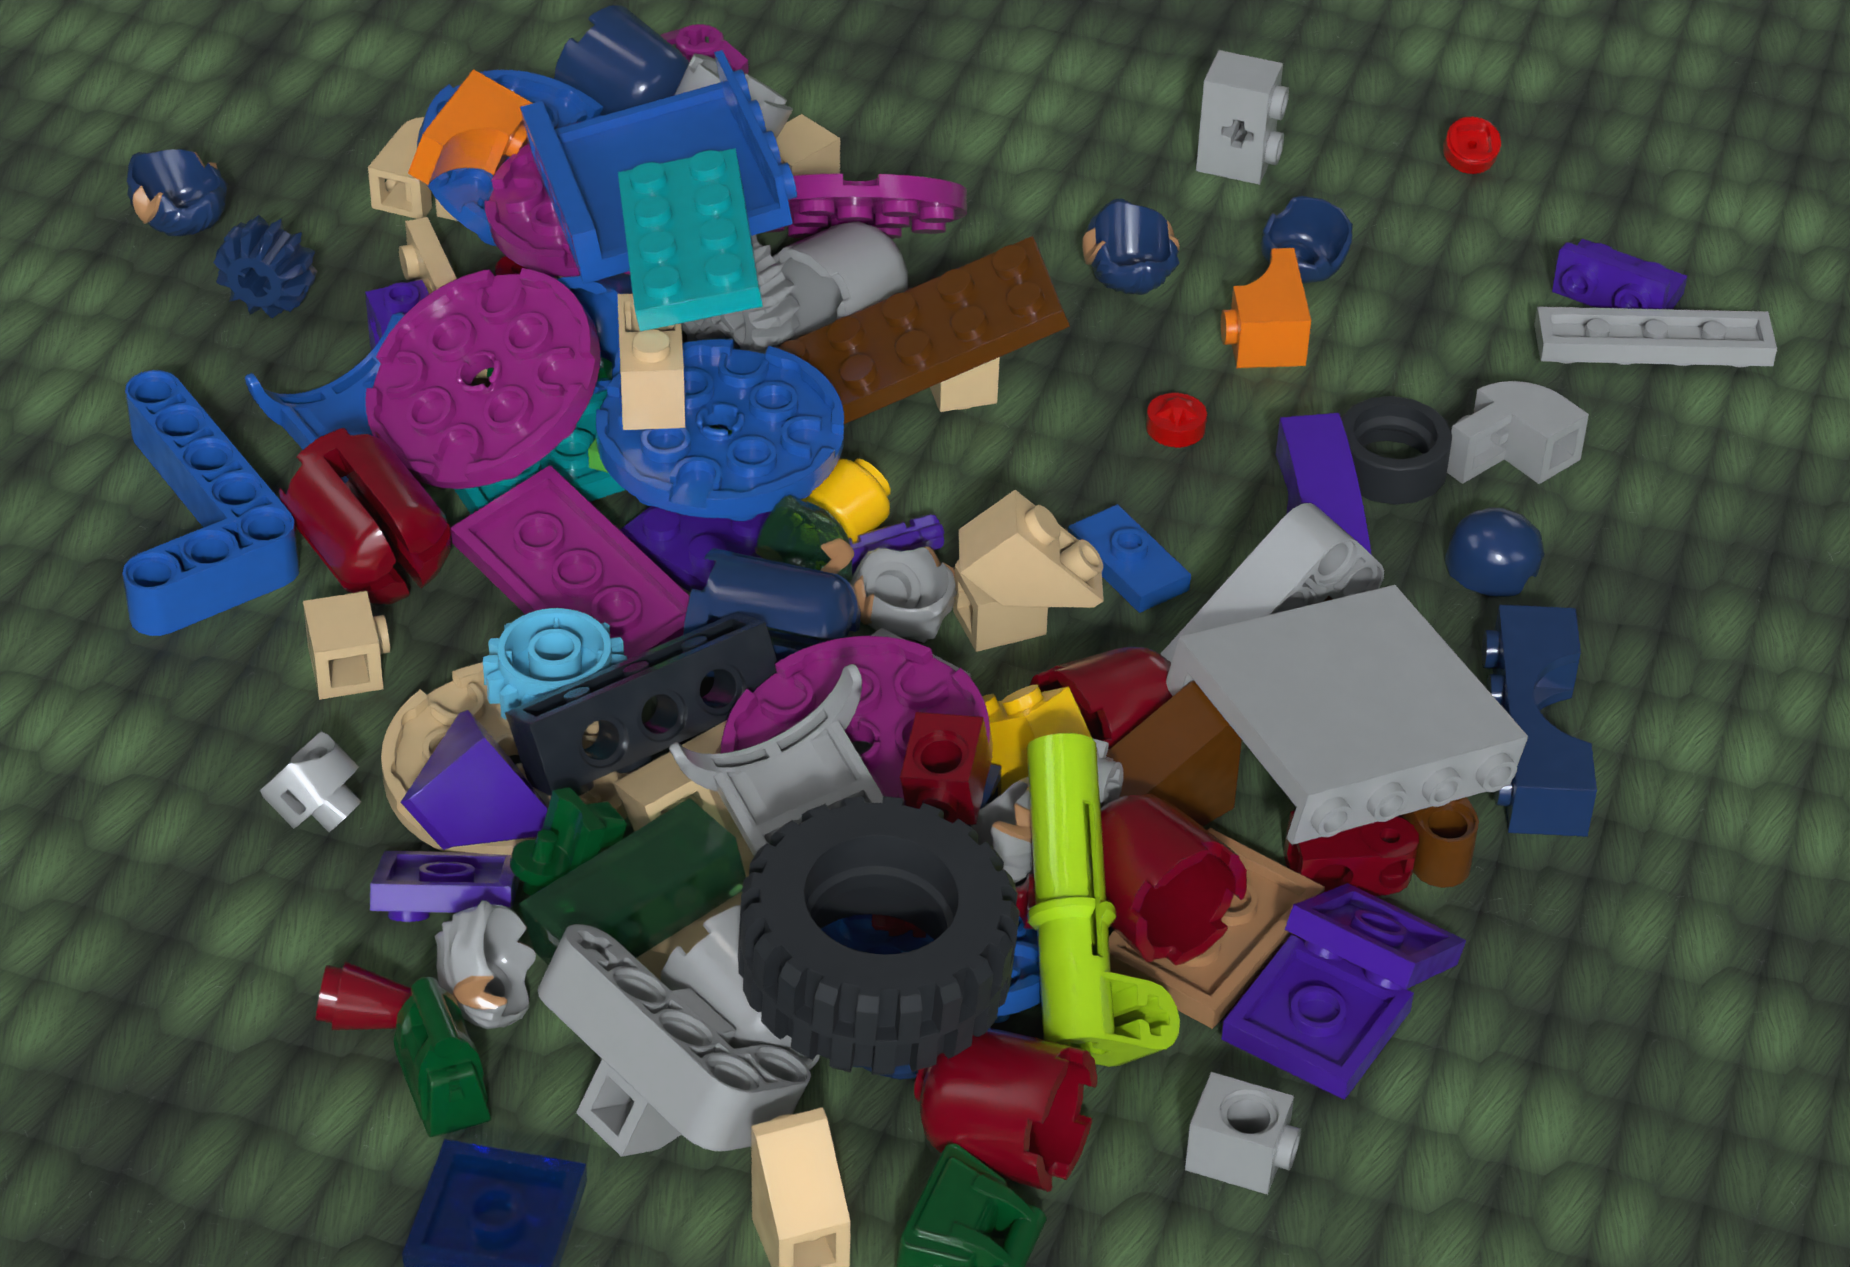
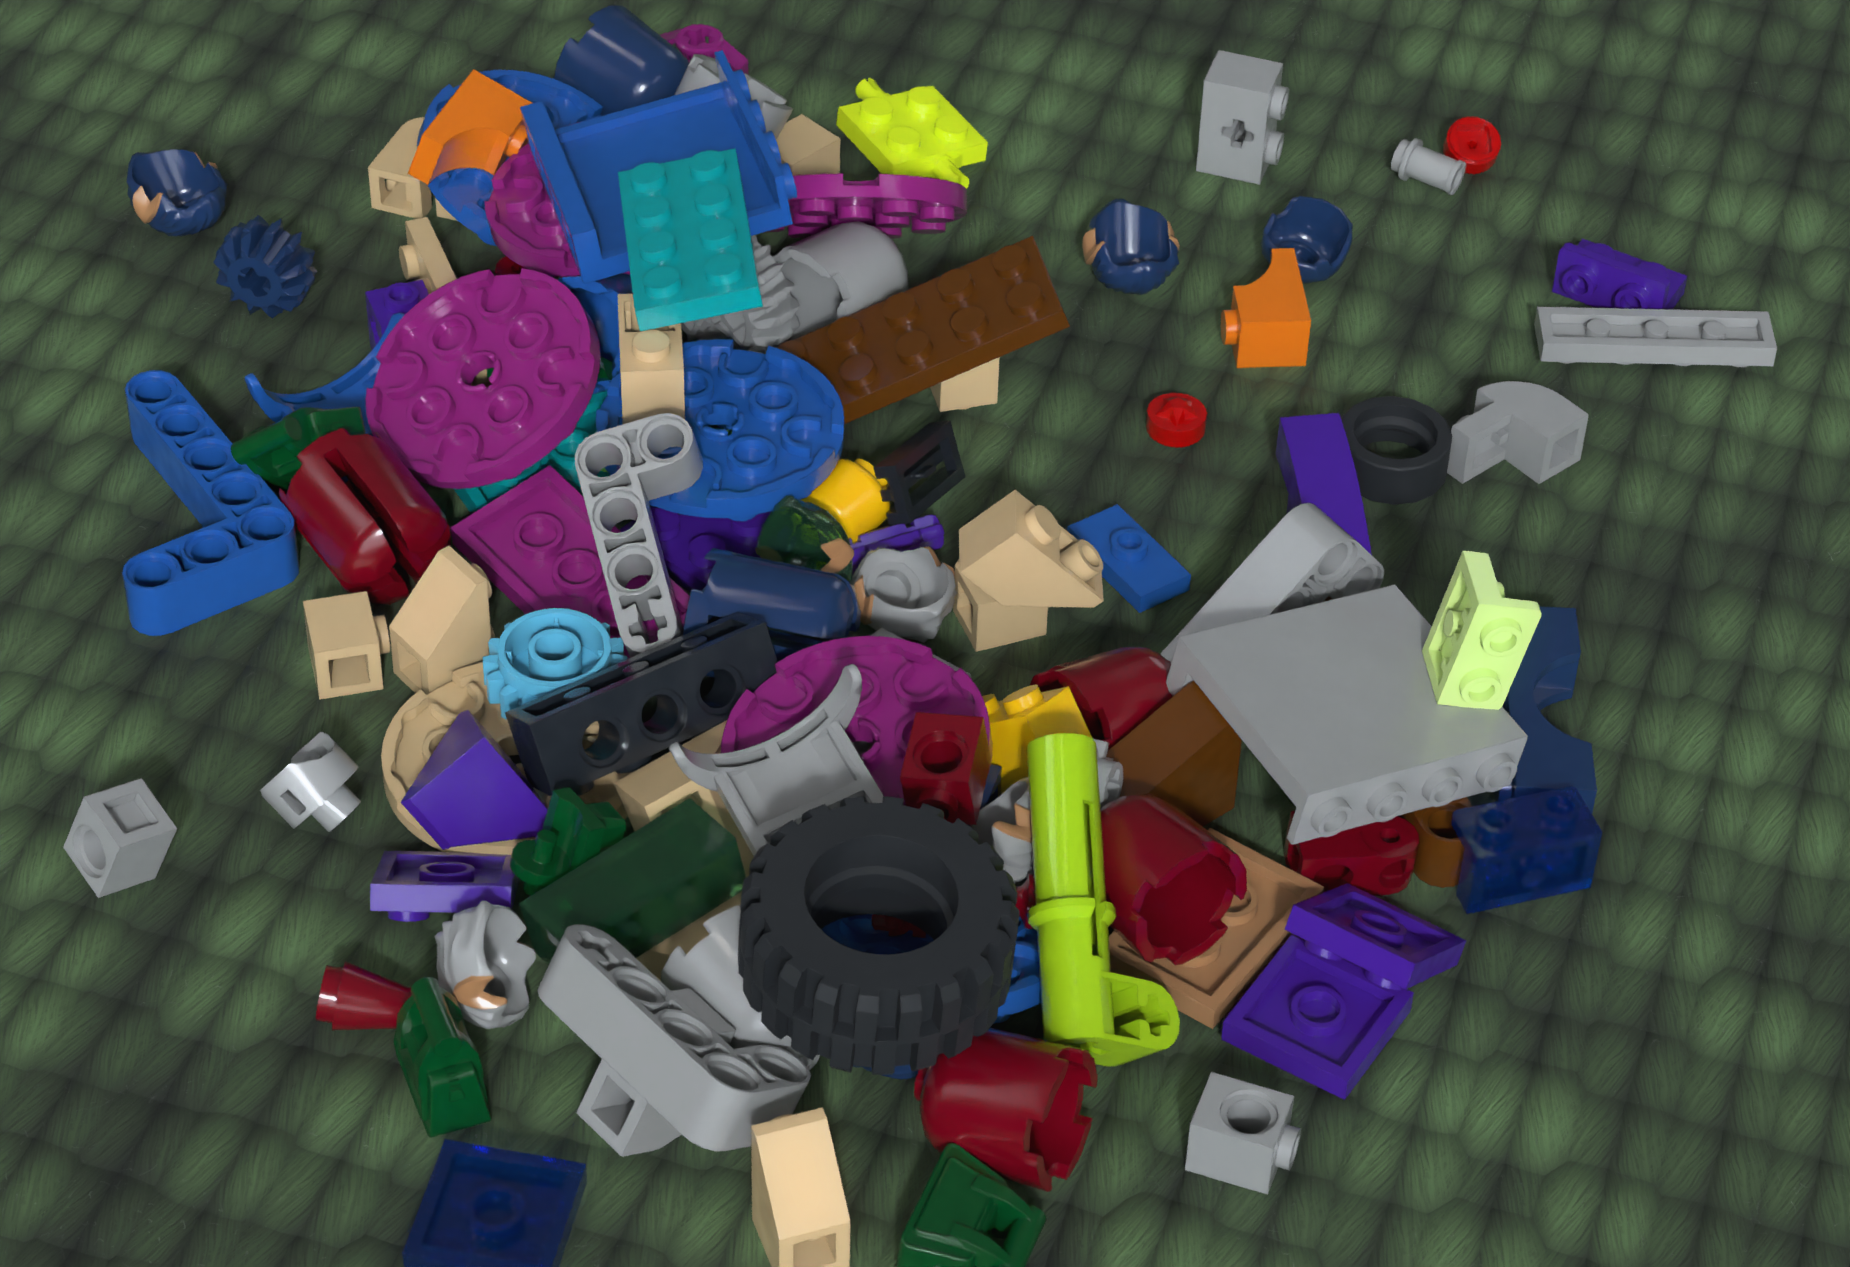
(119, 837): none -> light grey brick
(274, 448): none -> dark green piece
(442, 623): none -> tan slope
(627, 497): none -> light grey beam
(911, 133): none -> neon yellow plate
(918, 460): none -> black tile
(1427, 166): none -> light grey pin
(1477, 637): none -> yellowish green bracket
(1494, 552): dark blue hair -> none
(1525, 849): none -> clear blue bracket

